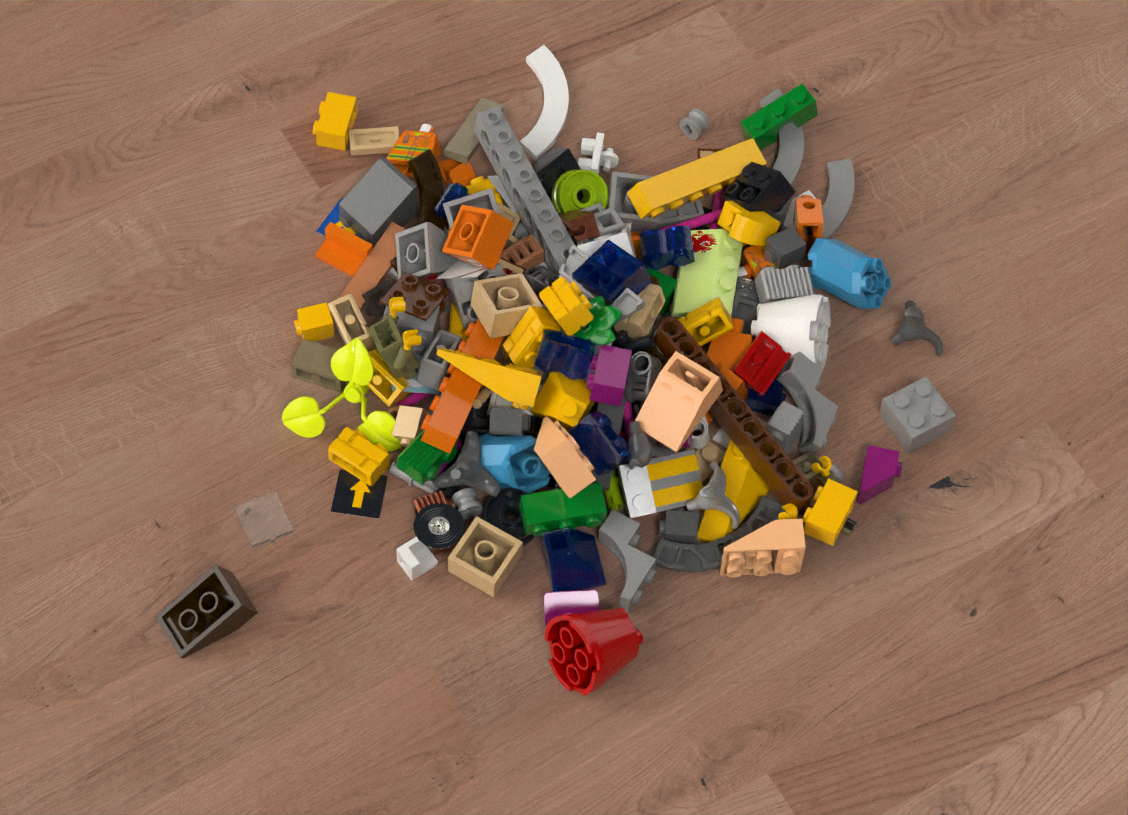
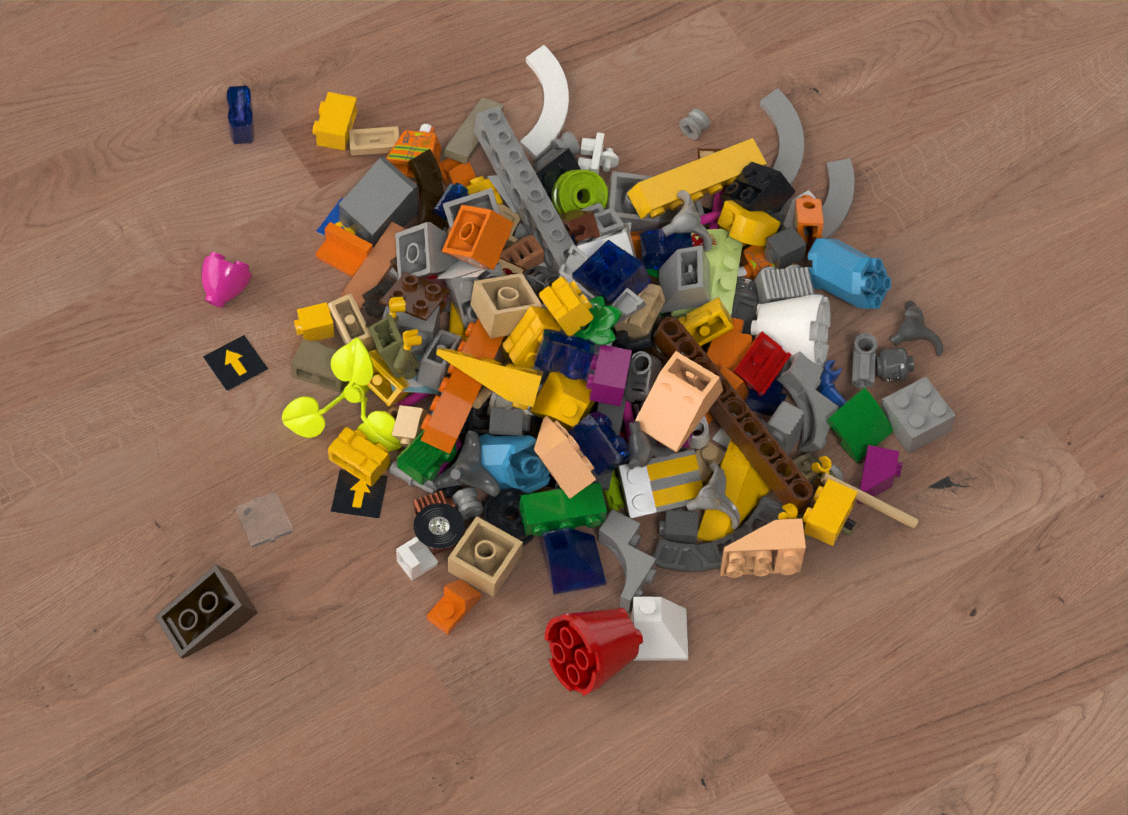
(223, 279): none -> dark pink piece
(235, 363): none -> black sticker
(240, 114): none -> clear blue brick
(453, 606): none -> orange slope
(566, 141): none -> light grey wheel
(569, 602): slope -> none
(662, 628): none -> white slope
(685, 279): none -> light grey slope
(688, 221): none -> light grey piece
(794, 106): green arch -> none
(826, 386): none -> blue piece
(860, 424): none -> green slope
(864, 361): none -> light grey piece
(876, 503): none -> tan bar
(894, 365): none -> dark grey head

